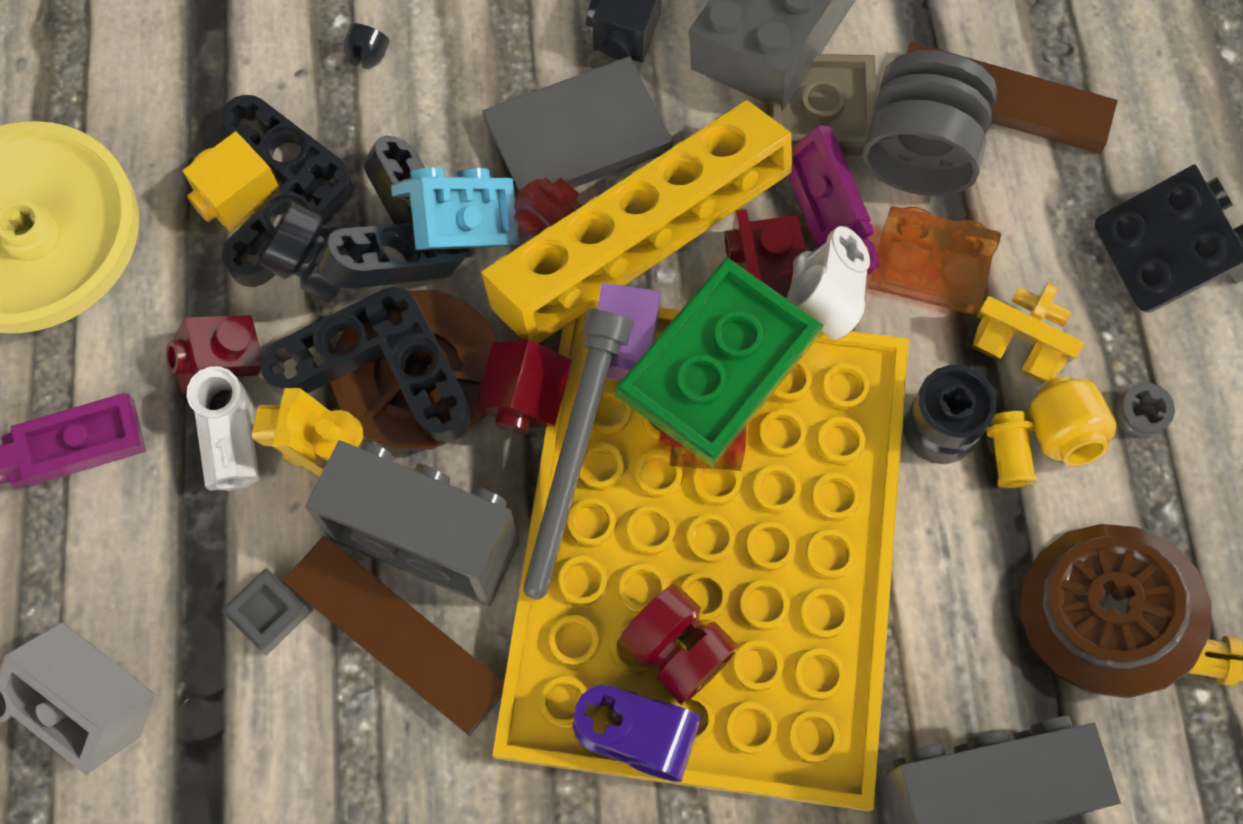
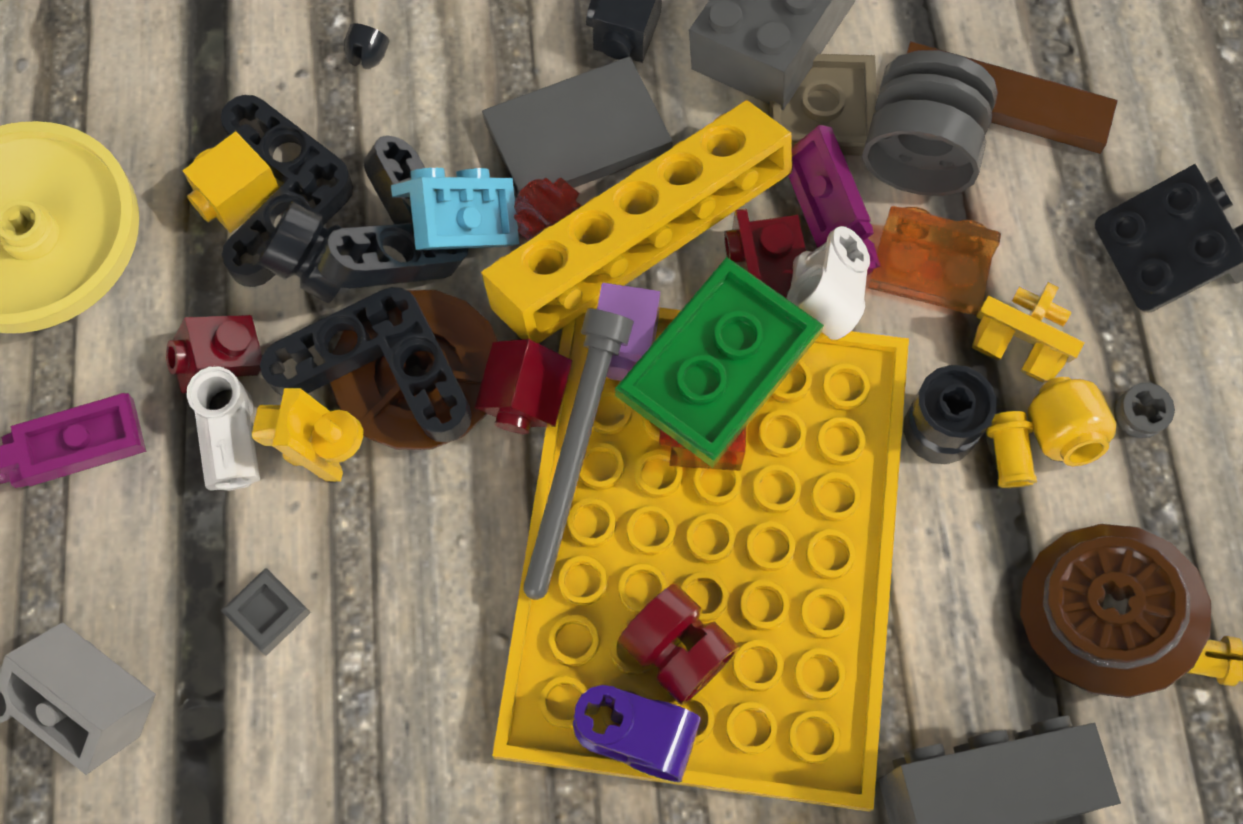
(396, 635): reddish brown tile -> none
(415, 520): dark grey brick -> none

